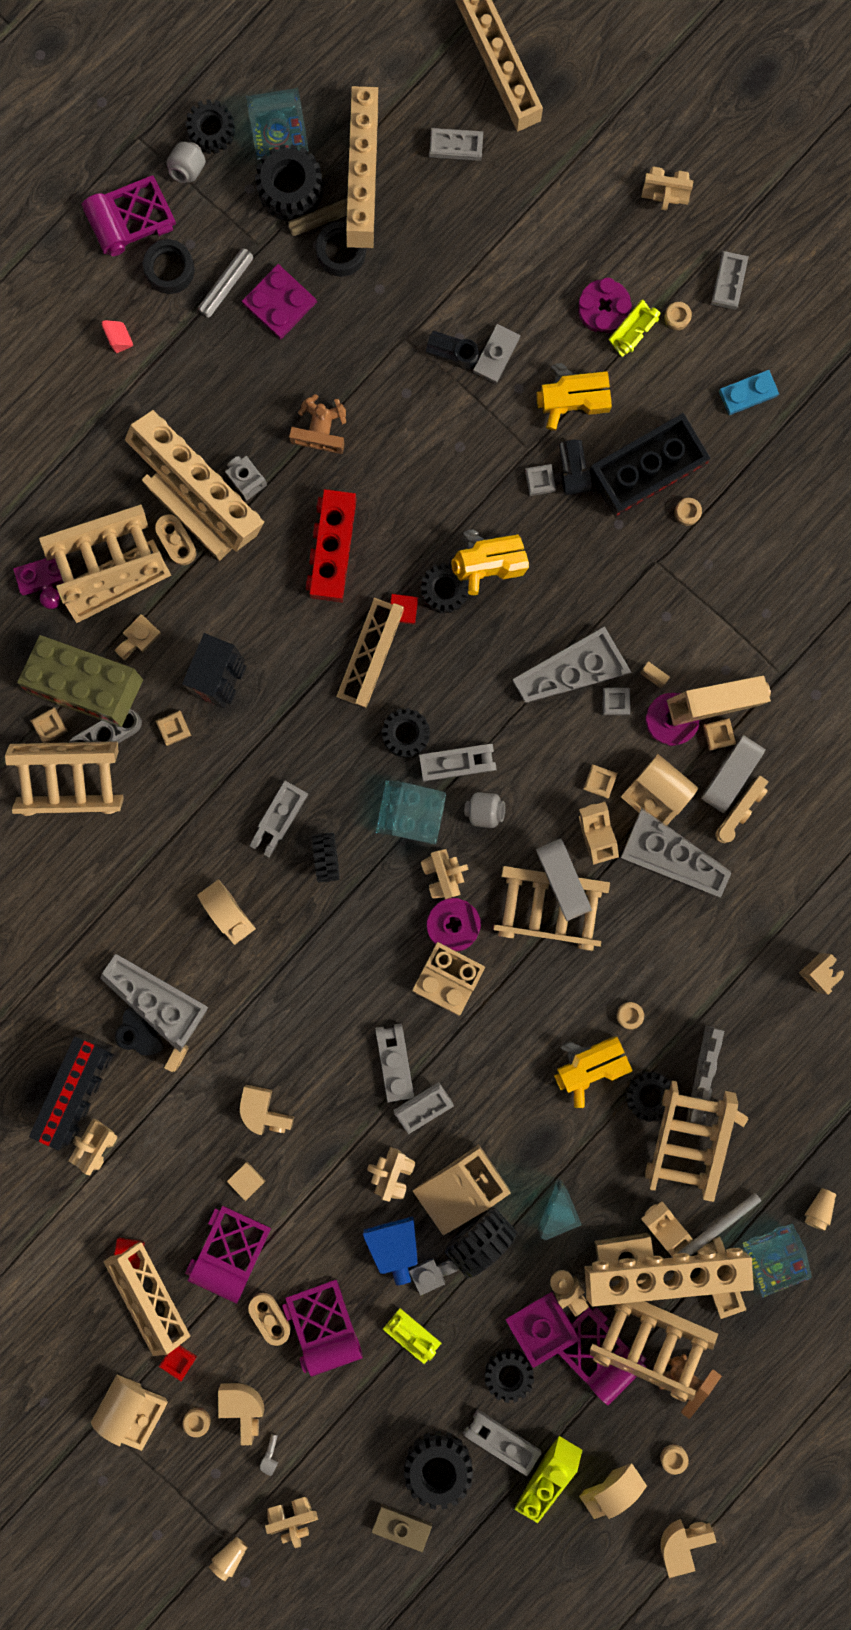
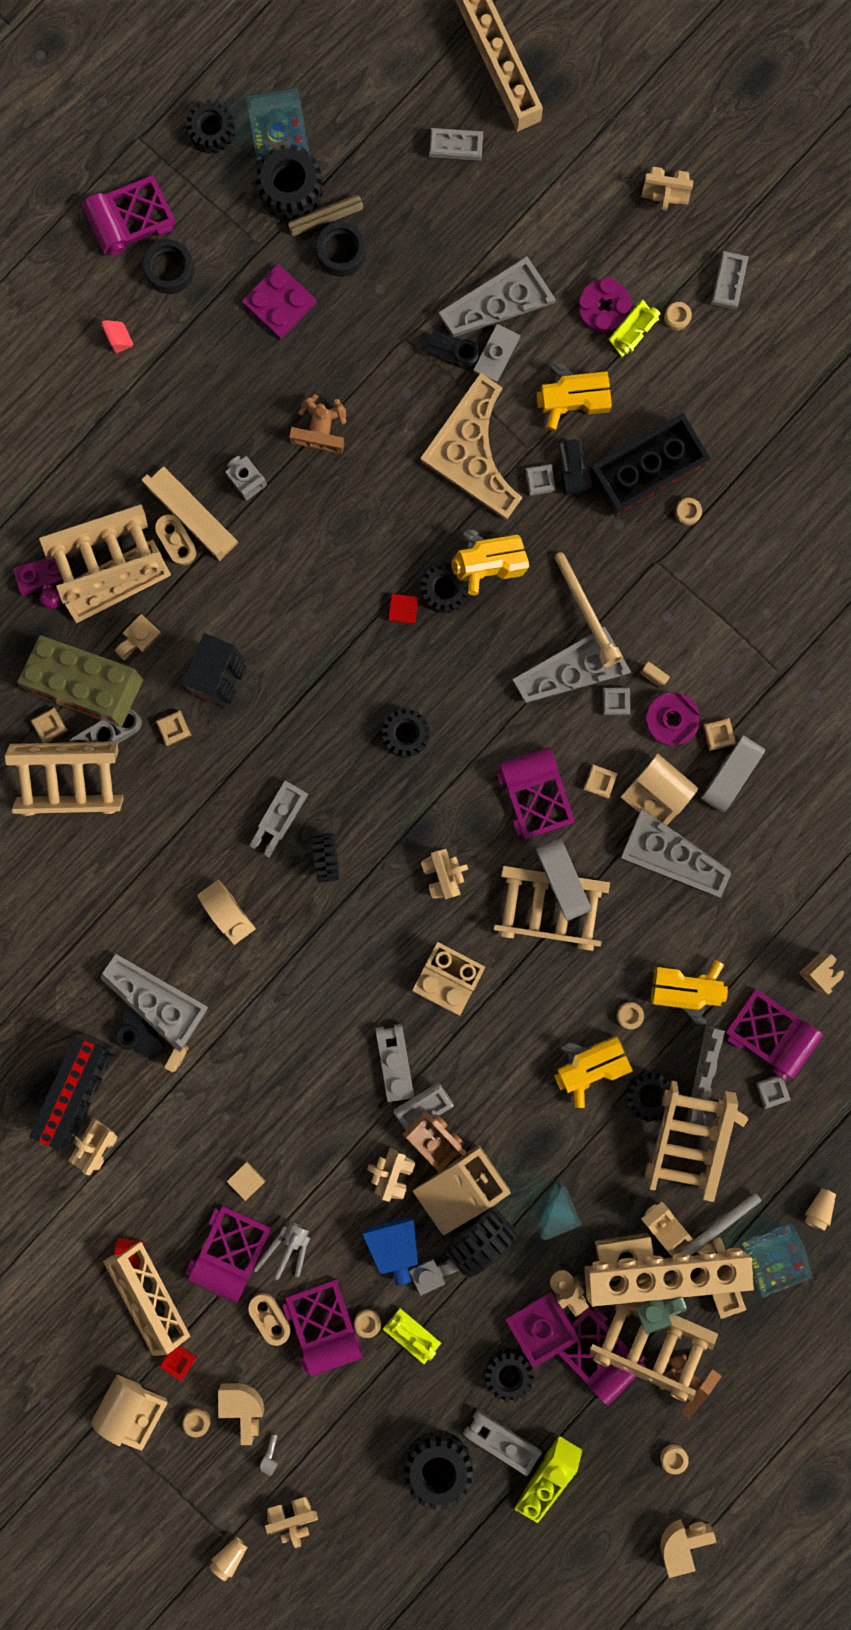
(185, 162): light grey head -> none
(194, 480): tan brick -> none
(225, 282): light grey axle -> none
(255, 1111): tan brick -> none
(295, 1236): none -> light grey plant
(343, 505): red brick -> none
(362, 167): tan brick -> none
(367, 1323): none -> tan tile
(379, 656): tan fence -> none
(402, 1528): dark tan plate -> none
(411, 812): clear light blue bracket -> none
(433, 1141): none -> medium nougat bracket
(456, 762): light grey plate -> none
(462, 912): magenta plate -> none
(464, 454): none -> tan plate
(485, 810): light grey head -> none
(501, 298): none -> light grey wing
(528, 772): none -> magenta piece
(598, 832): tan brick -> none
(609, 653): none -> tan piece
(615, 1493): tan brick -> none
(656, 1315): none -> sand green plate
(687, 992): none -> yellow piece
(718, 700): tan slope -> none
(741, 811): tan plate -> none
(748, 392): dark azure plate -> none
(772, 1091): none -> light grey tile
(792, 1048): none -> magenta piece

